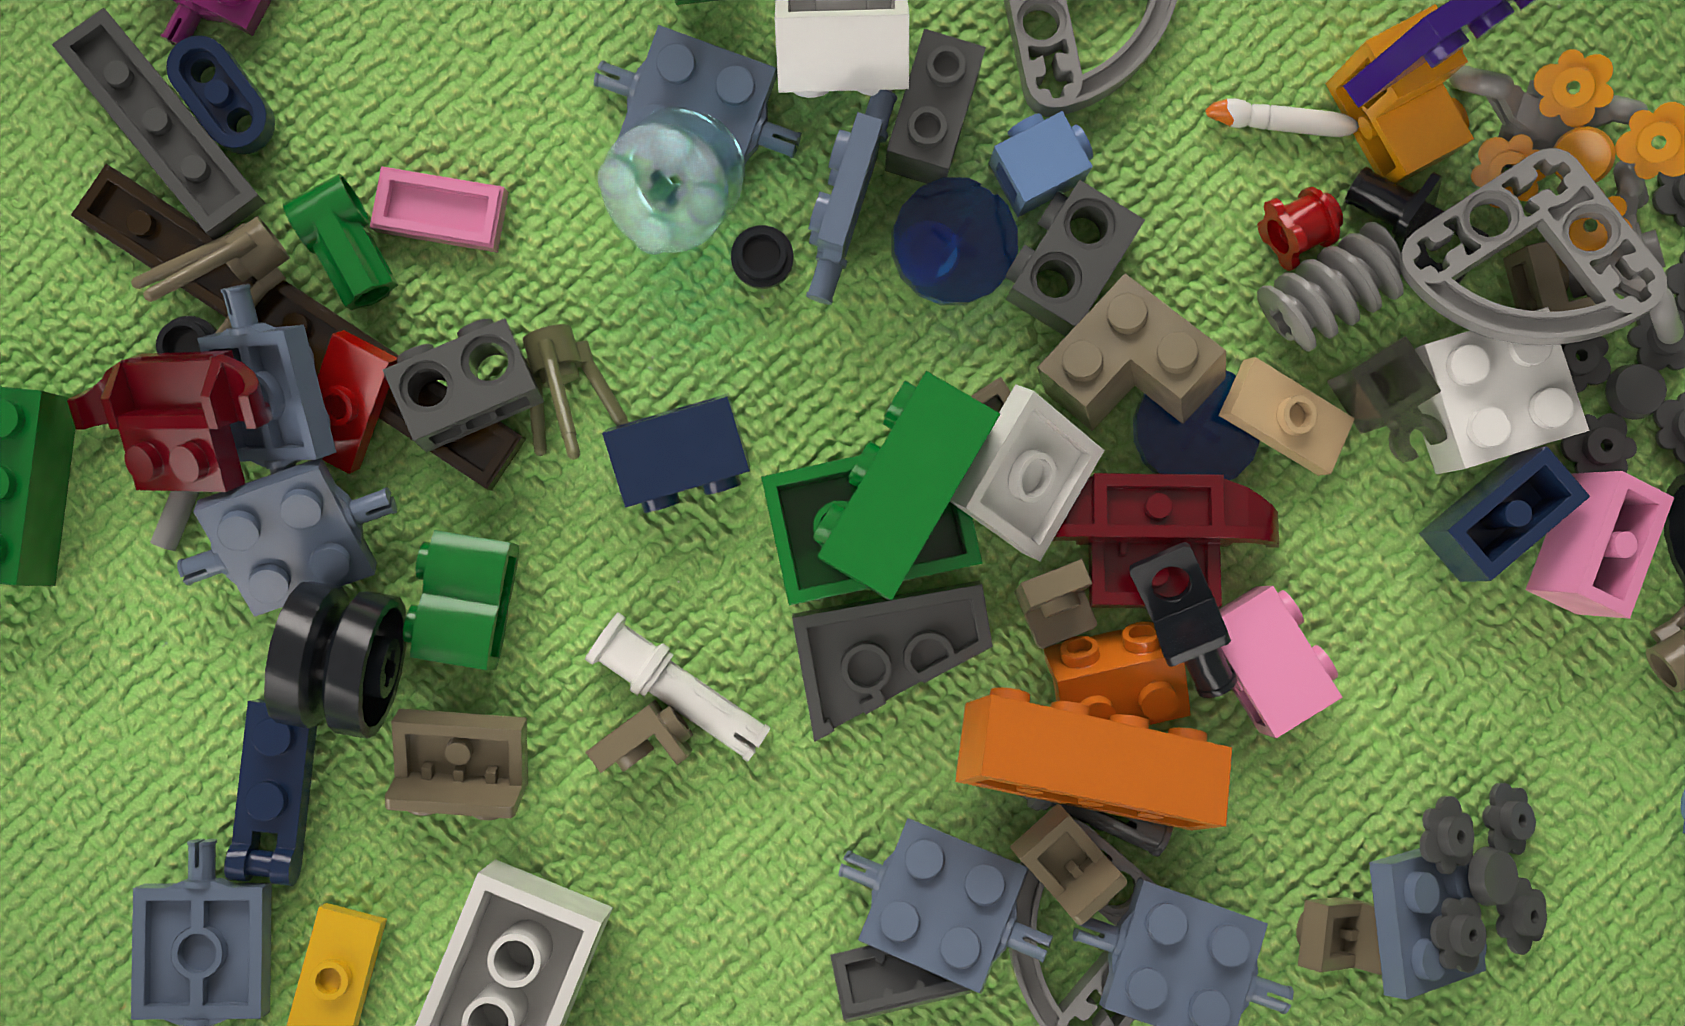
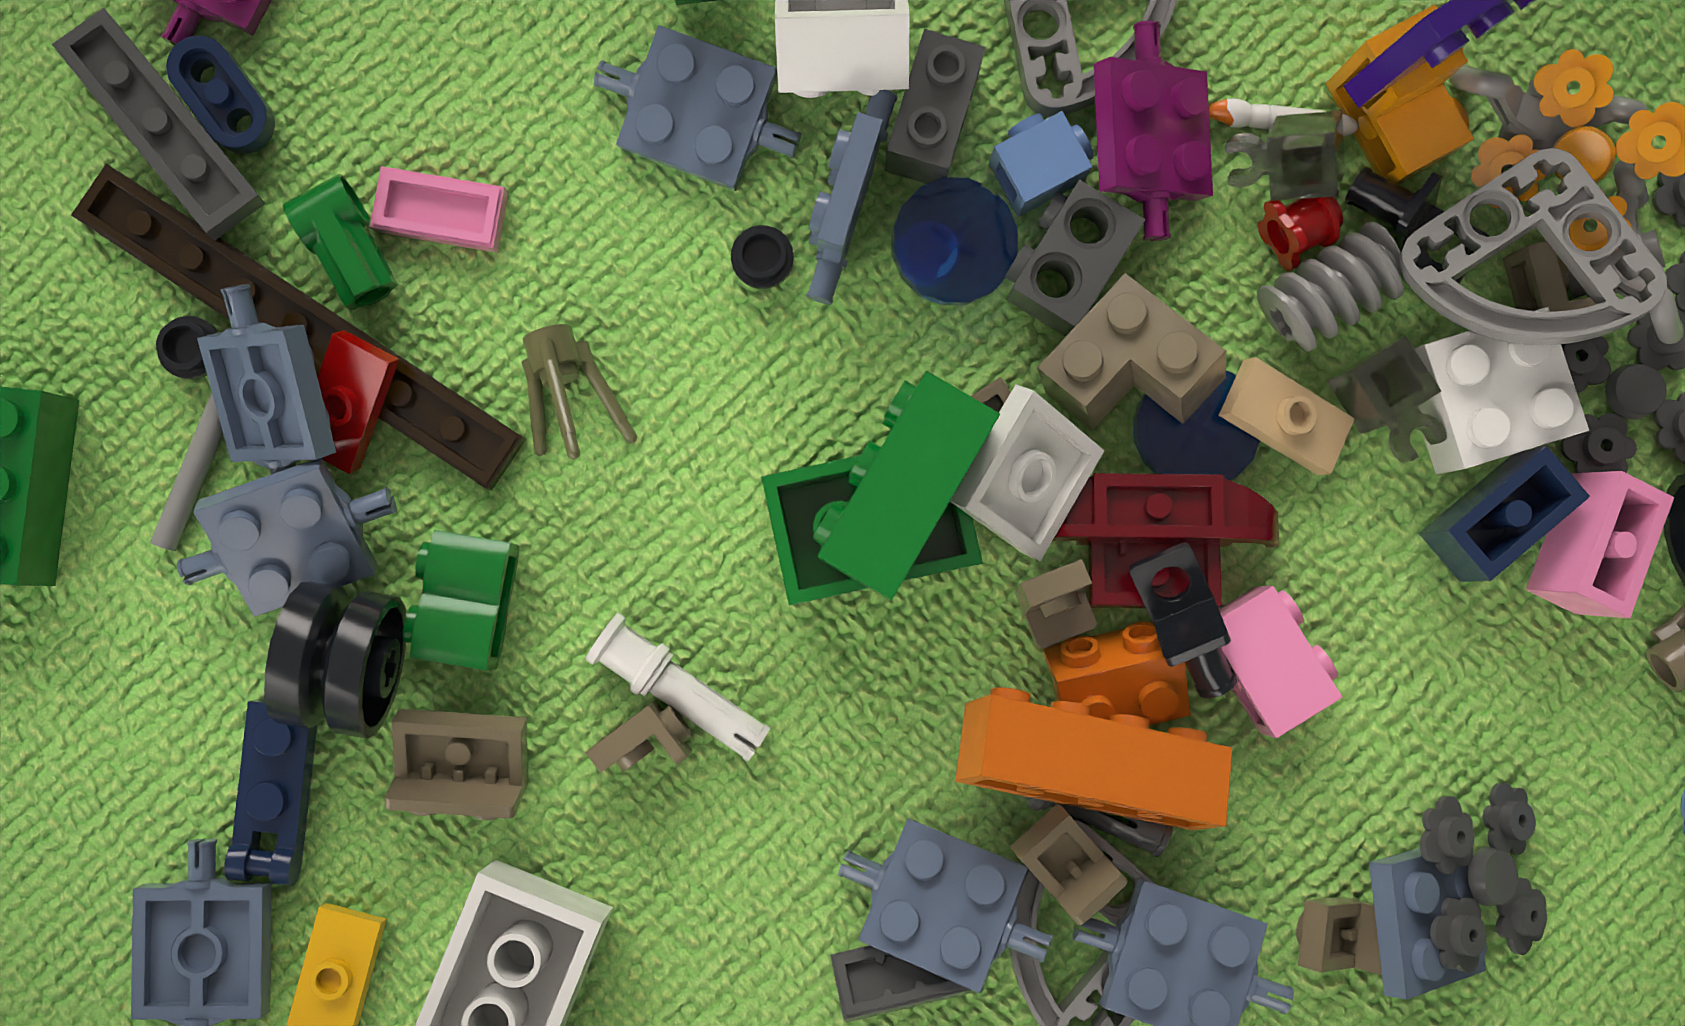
(176, 417): dark red plate -> none
(246, 250): dark tan plant -> none
(469, 400): dark grey brick -> none
(644, 199): clear light blue brick -> none
(677, 453): dark blue brick -> none
(880, 647): dark grey wing -> none
(1152, 130): none -> magenta plate
(1300, 156): none -> clear smoke brick

